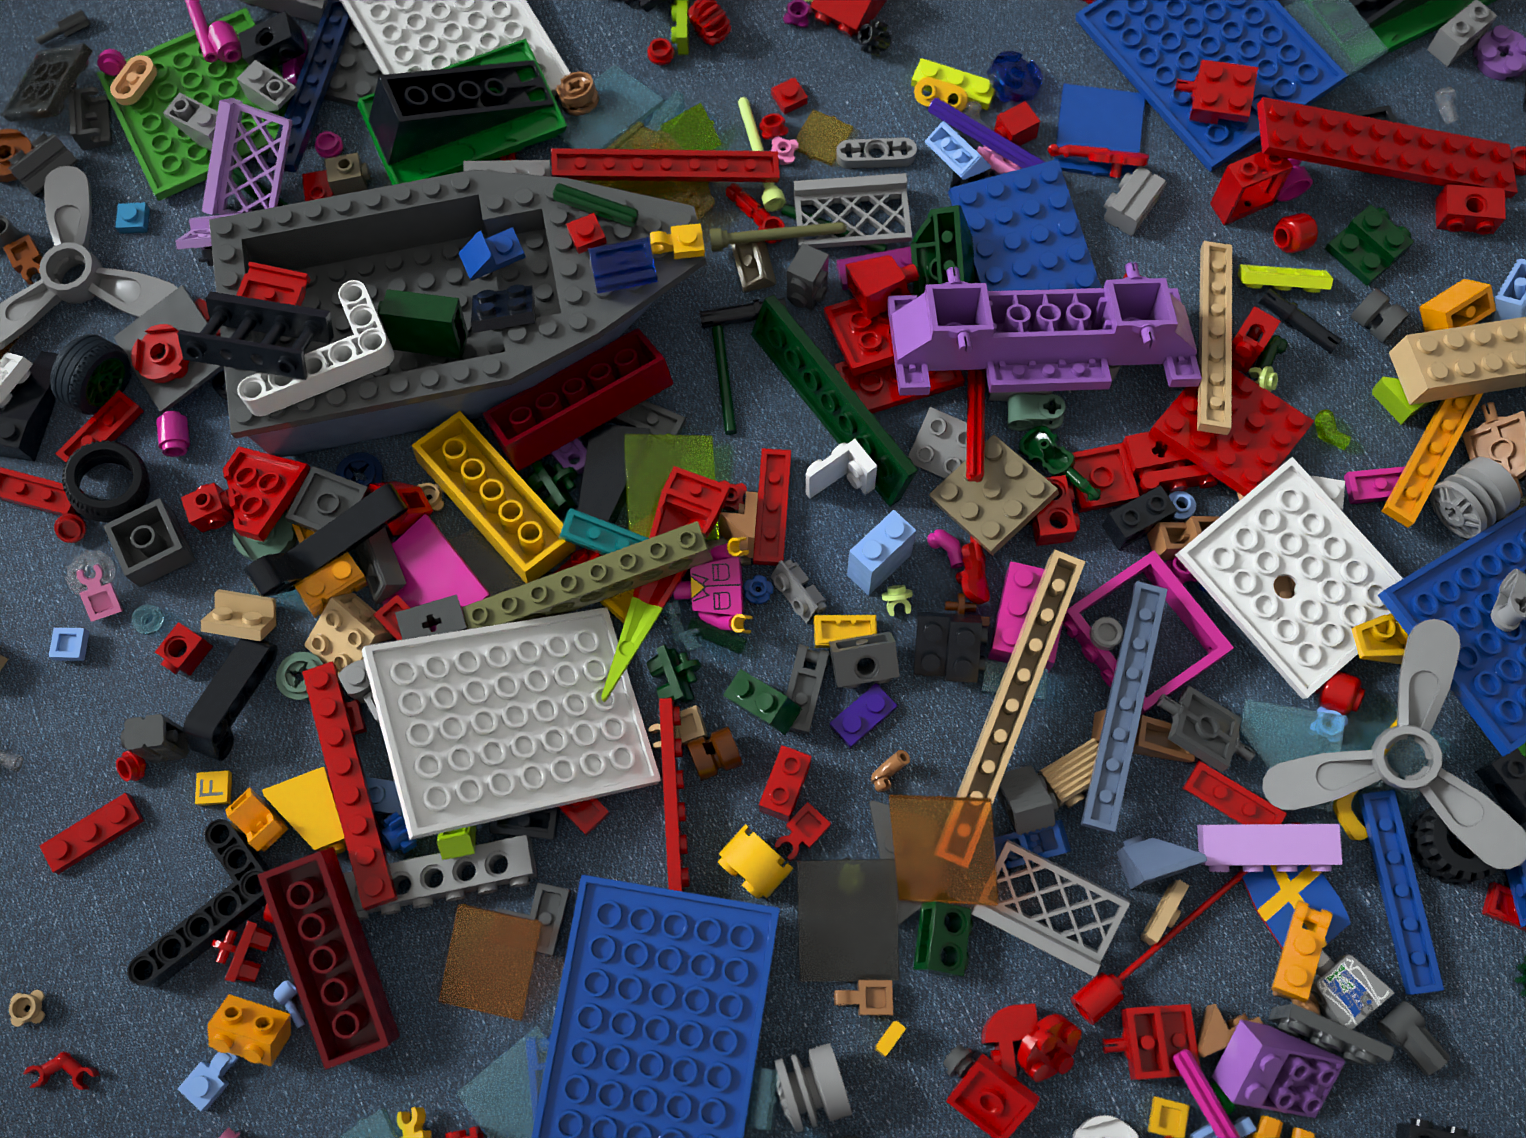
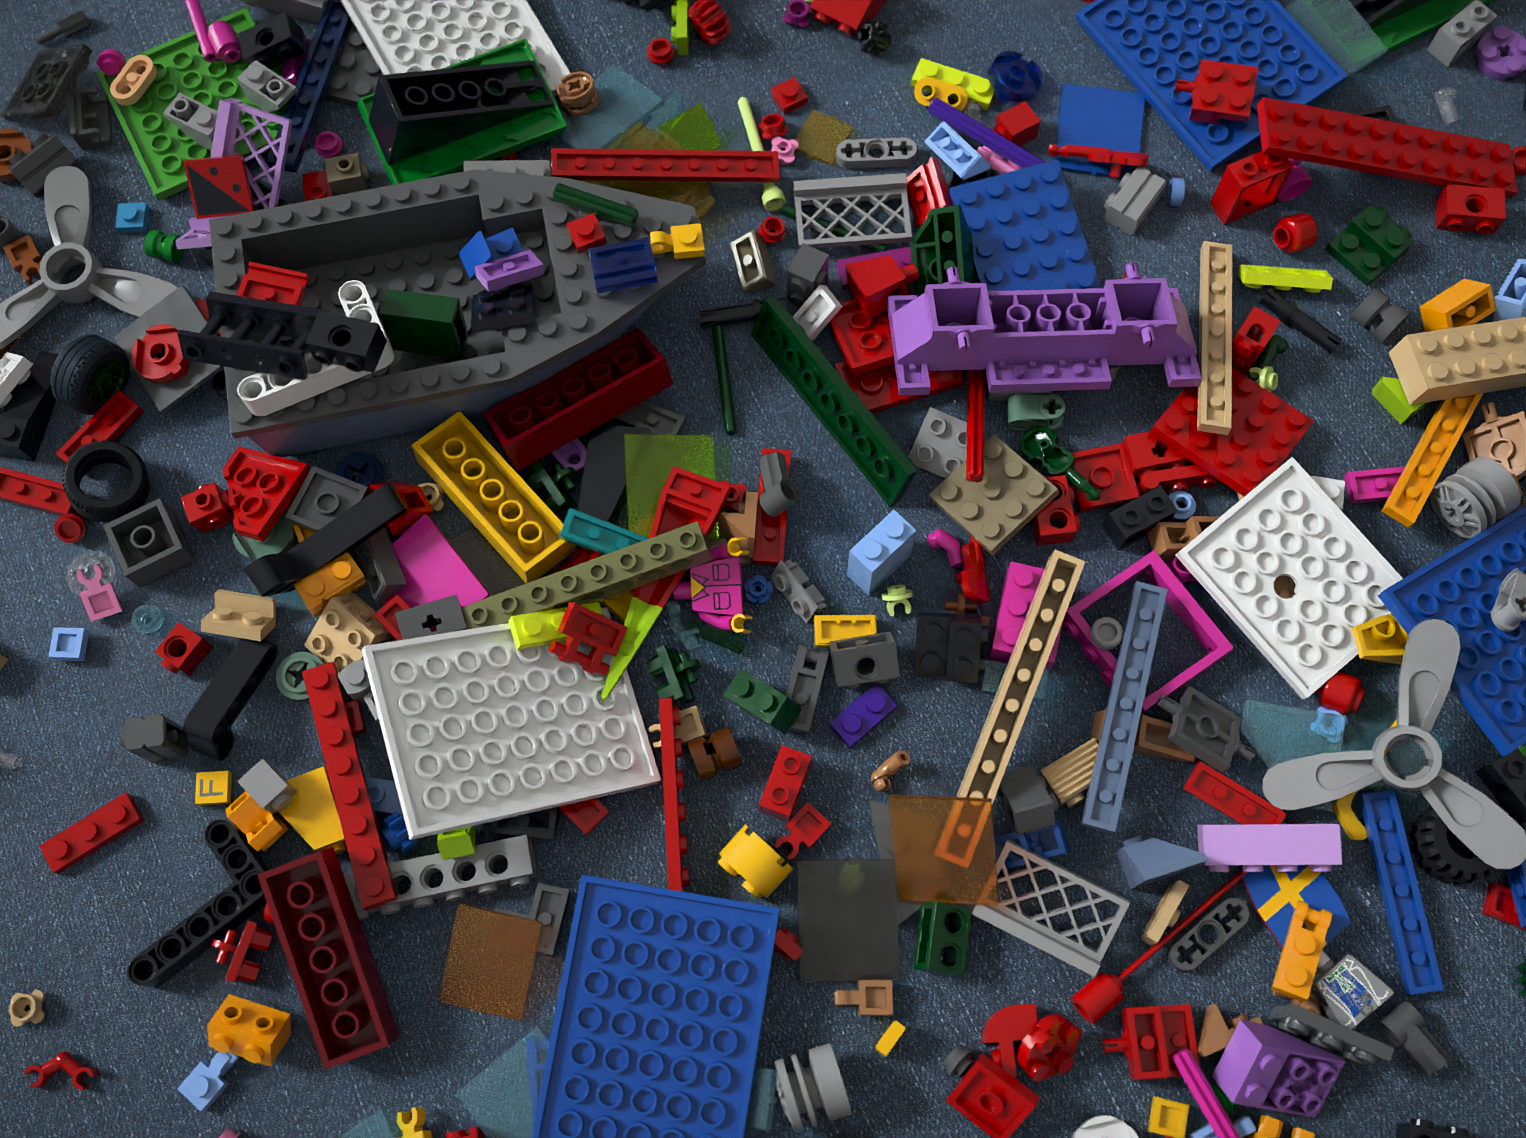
(130, 766): red plate -> none
(160, 245): none -> green wheel
(173, 433): dark pink brick -> none
(219, 186): none -> tile
(268, 787): none -> light grey brick
(283, 995): light blue hand -> none
(333, 331): none -> black brick
(509, 270): none -> medium lavender plate
(542, 627): none -> neon yellow plate
(591, 629): none -> red plate
(722, 239): olive piece -> none
(746, 203): red axle -> none
(779, 489): none -> dark grey piece
(786, 945): none -> red plate
(817, 311): none -> white plate
(845, 459): white bracket -> none
(927, 190): none -> red plate
(1175, 192): none -> medium blue tile
(1220, 912): none -> dark grey beam
(1327, 430): clear neon green arm -> none

